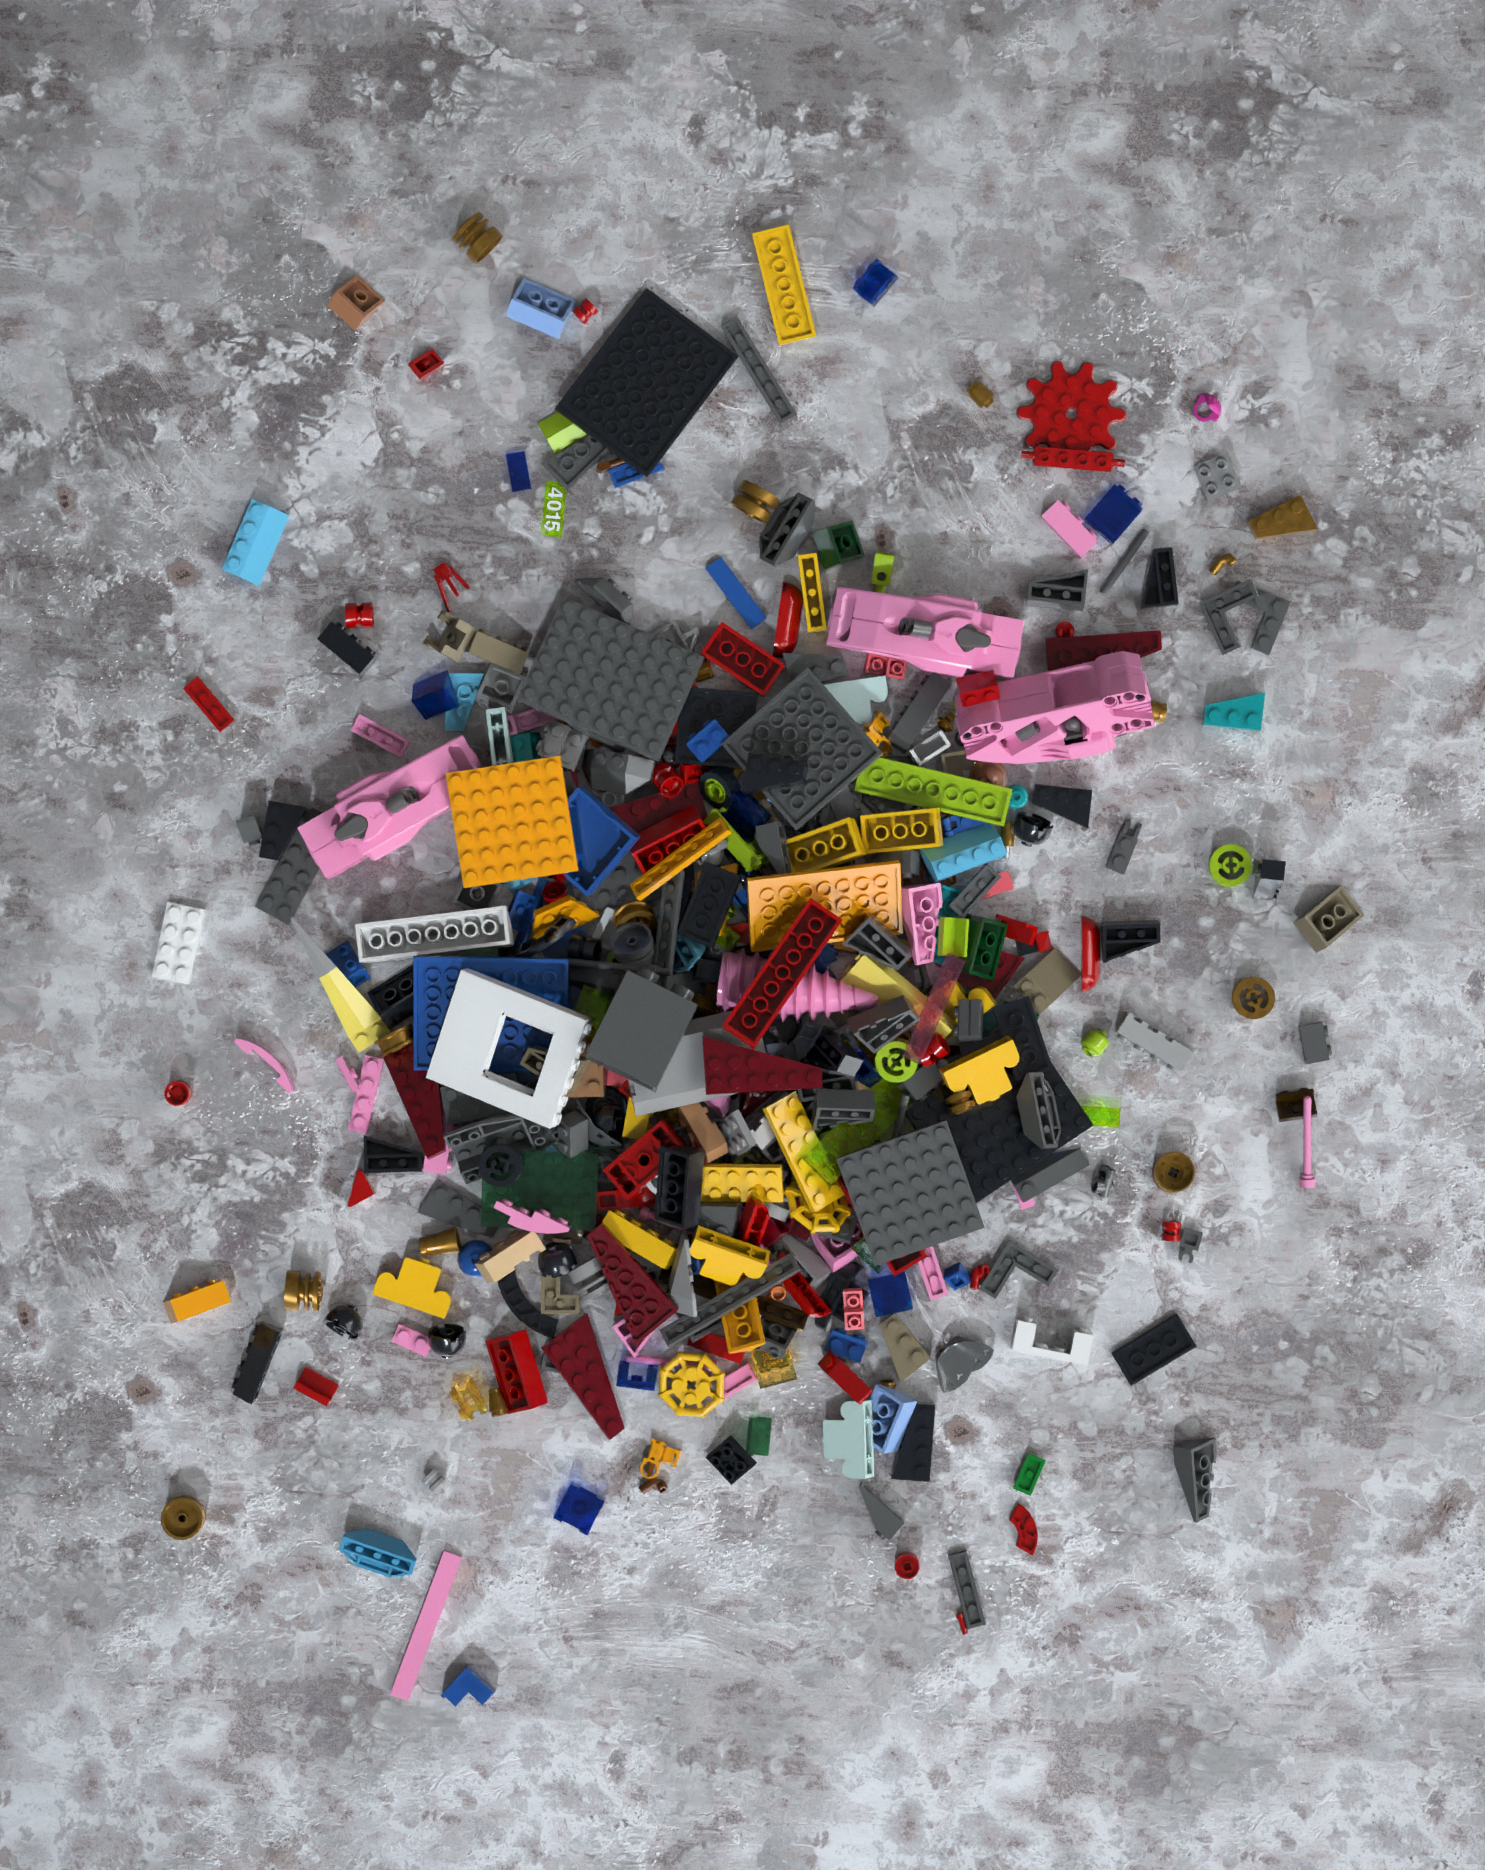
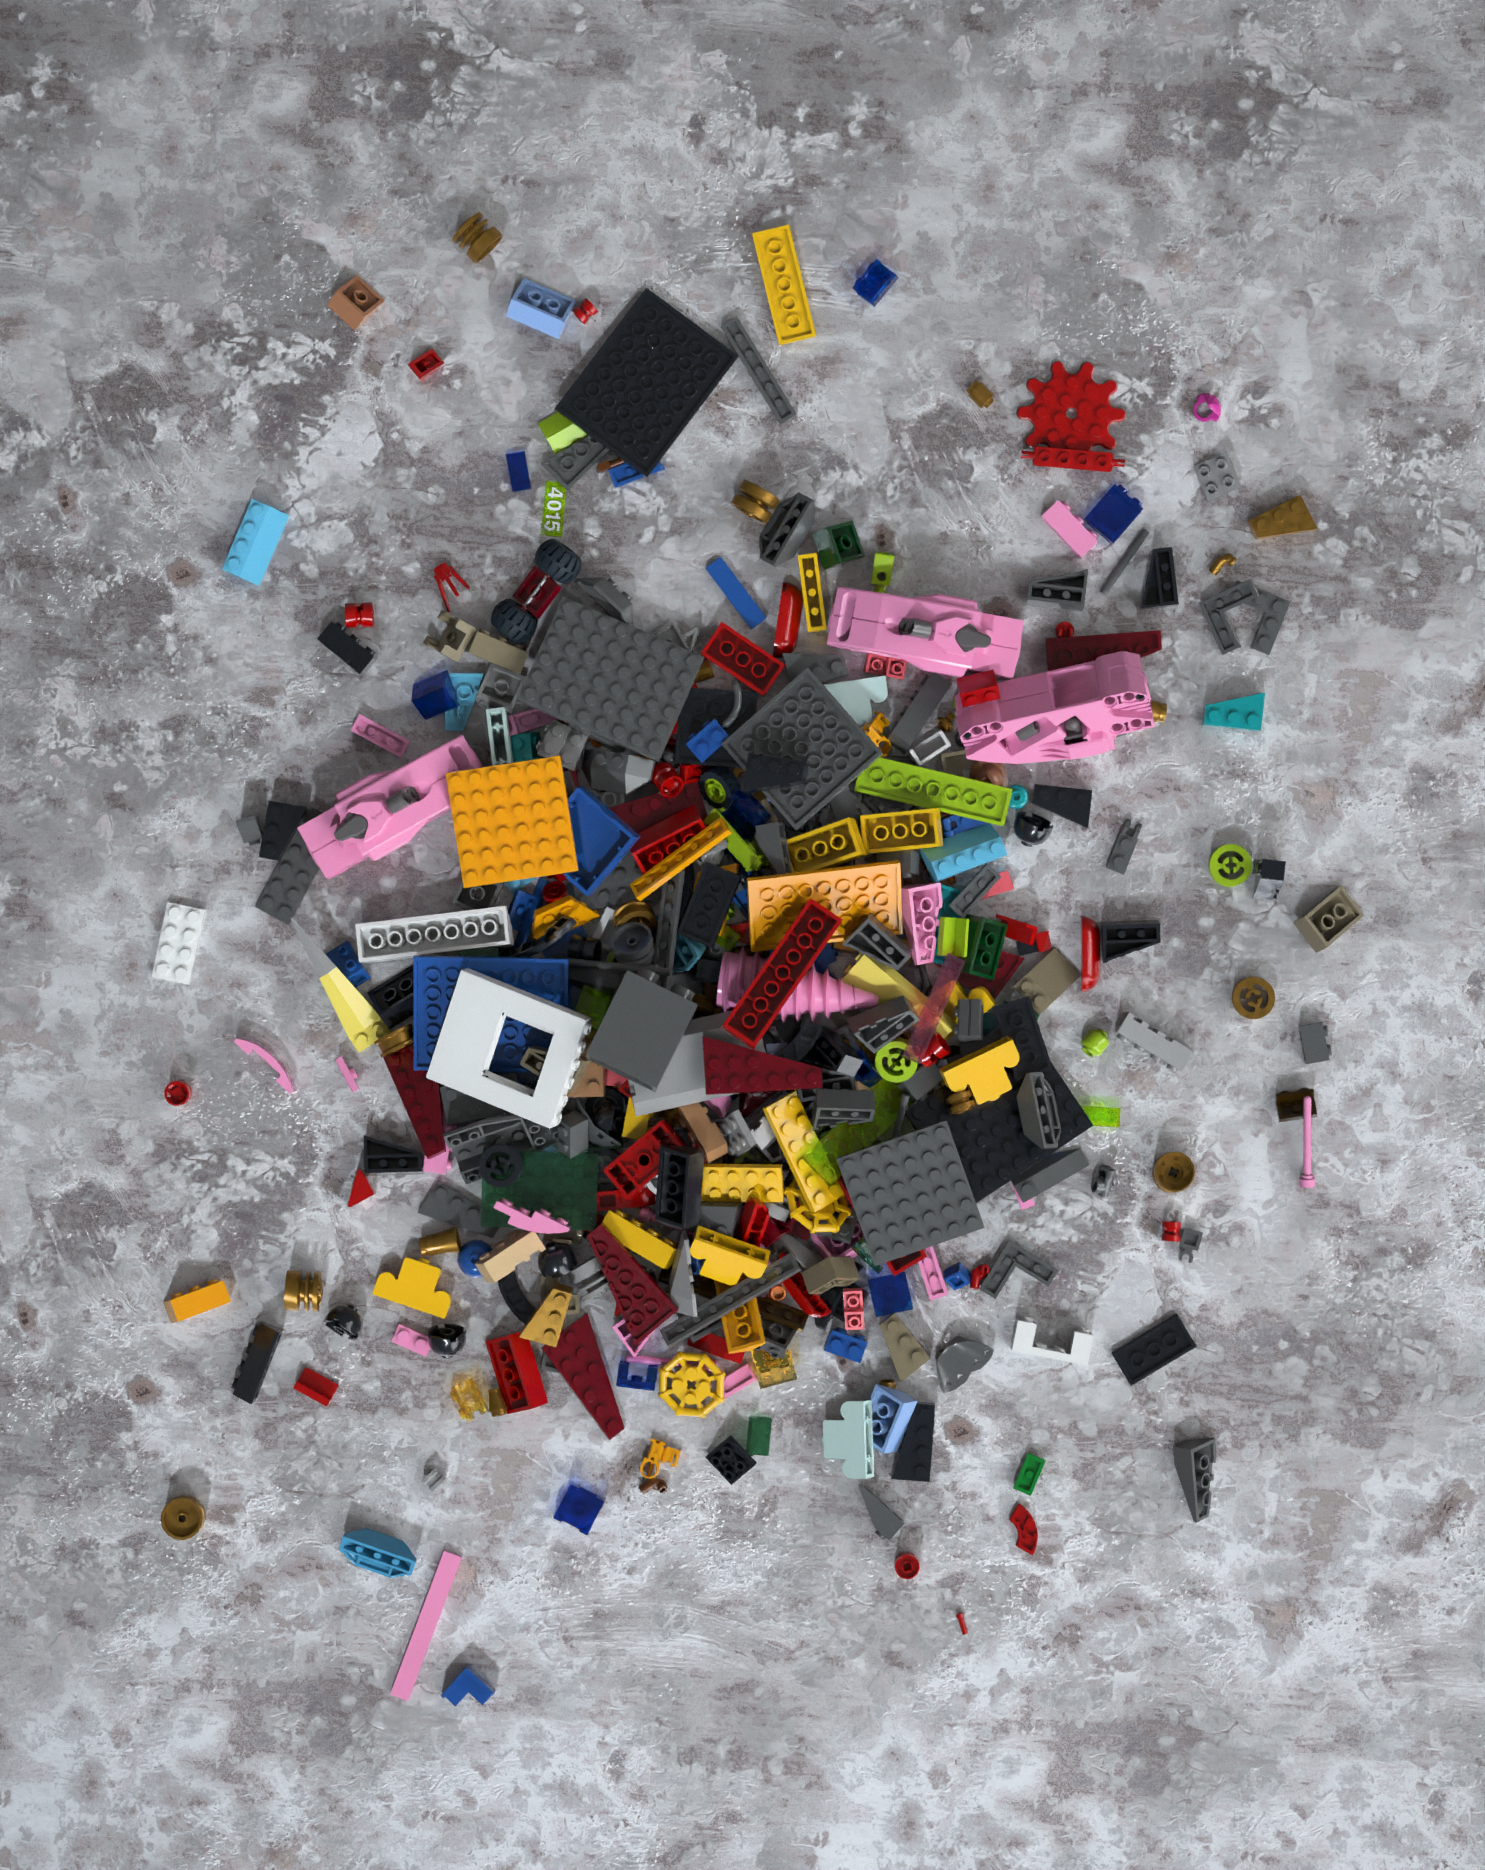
(209, 704): red plate -> none
(366, 1094): bright pink plate -> none
(536, 591): none -> black plate
(548, 1318): none -> pearl gold wedge
(737, 705): none -> dark grey piece
(830, 1273): none -> dark tan panel
(845, 1377): red slope -> none
(966, 1589): dark grey tile -> none
(1007, 836): pearl gold piece -> none

